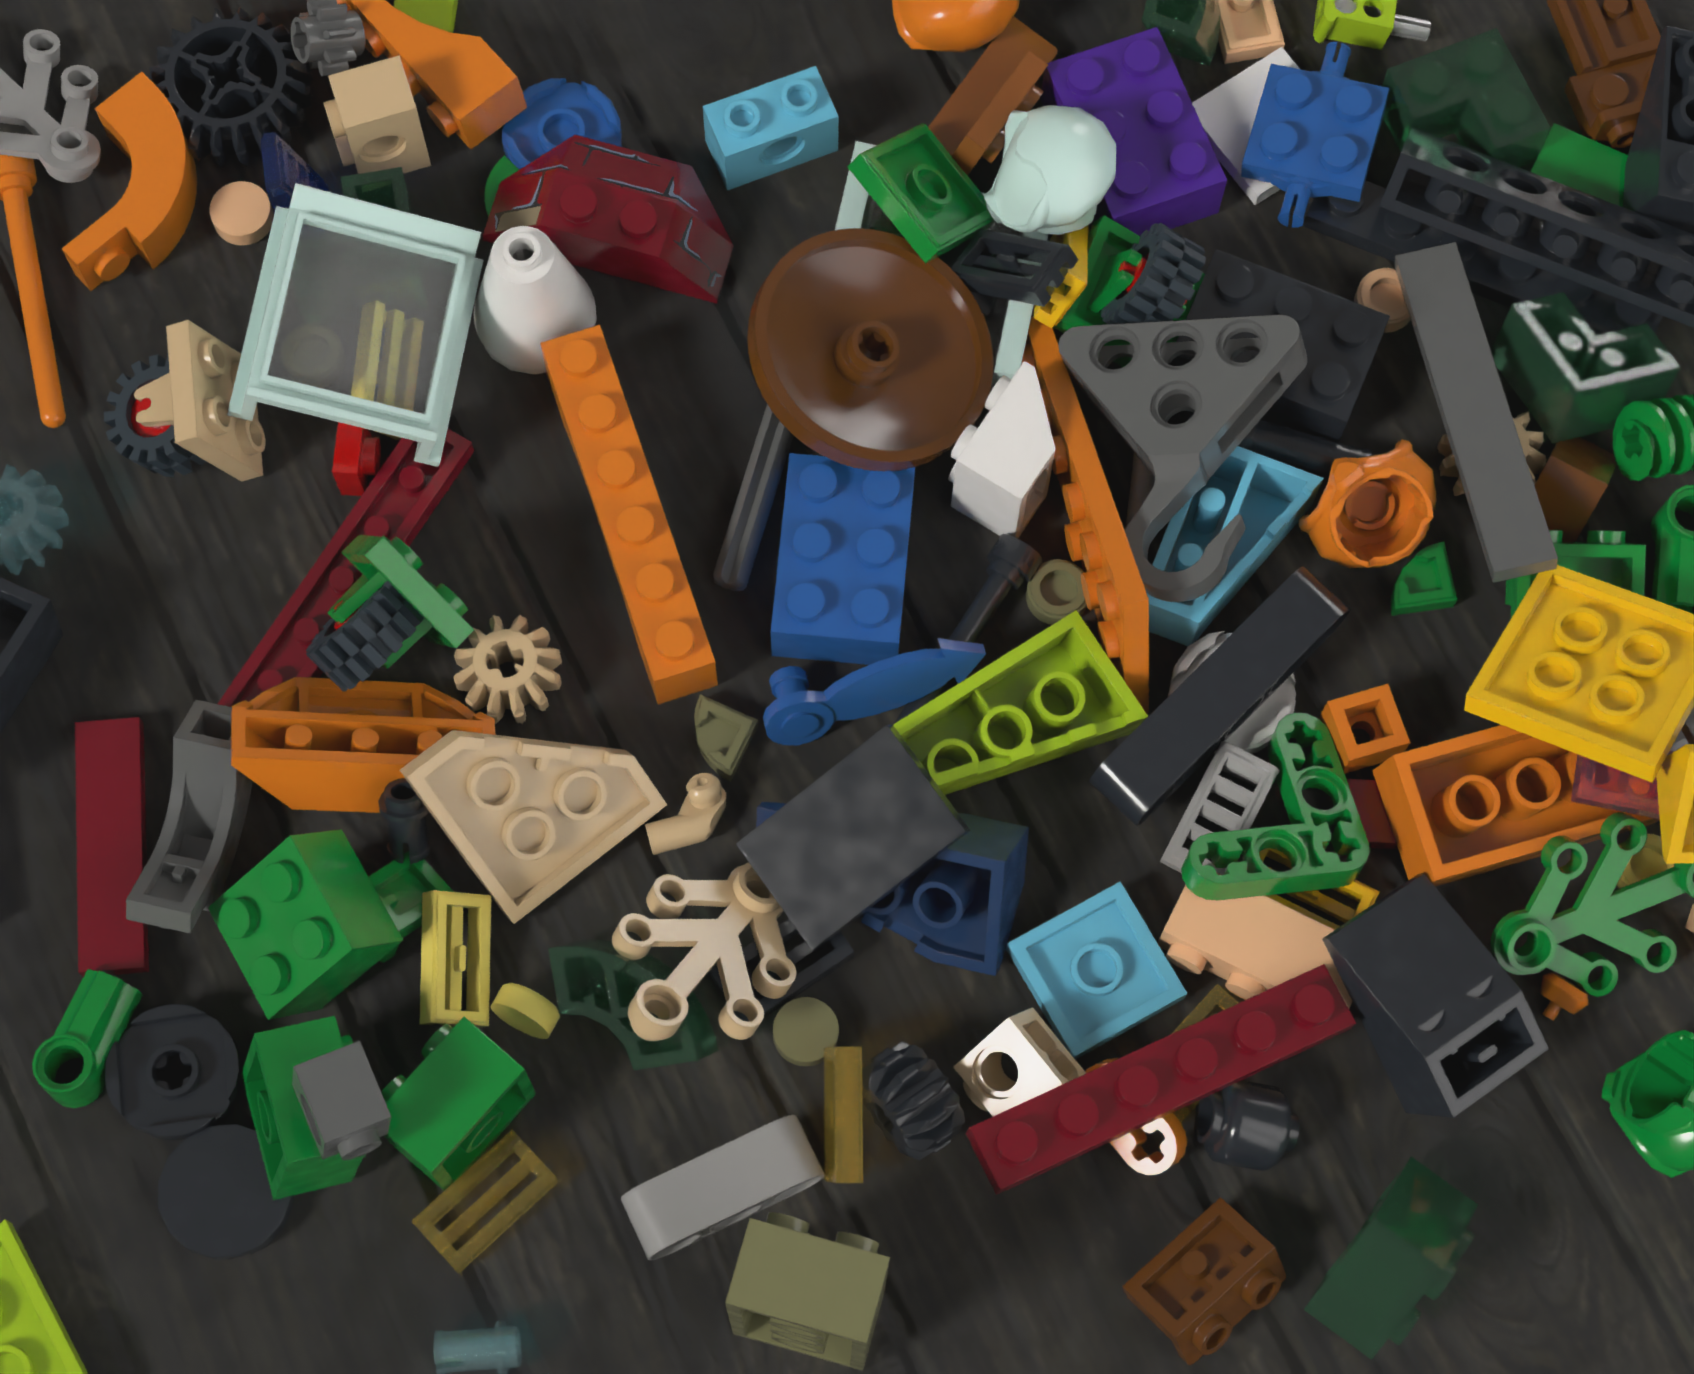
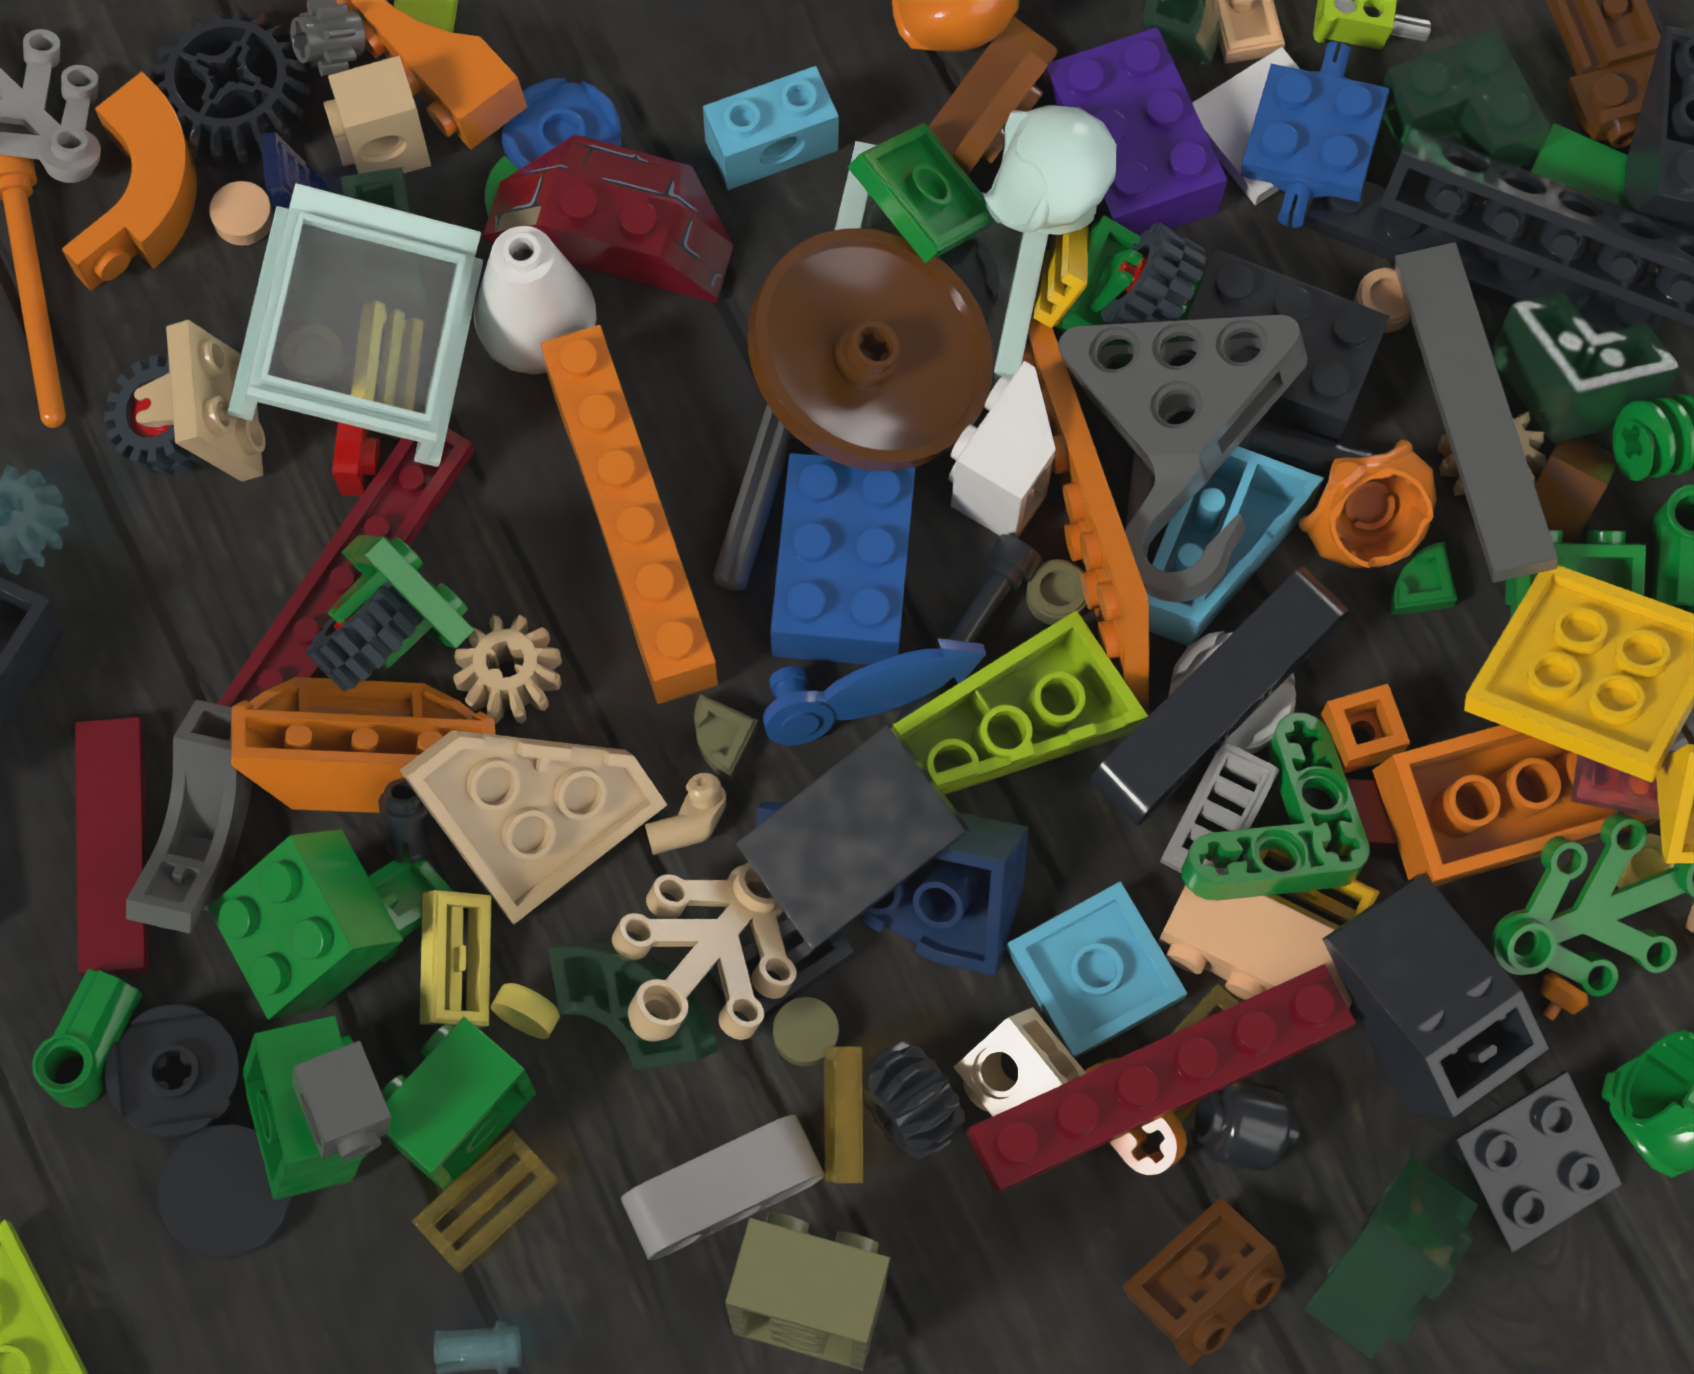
(1006, 276): black tile -> none
(1536, 1161): none -> black hinge

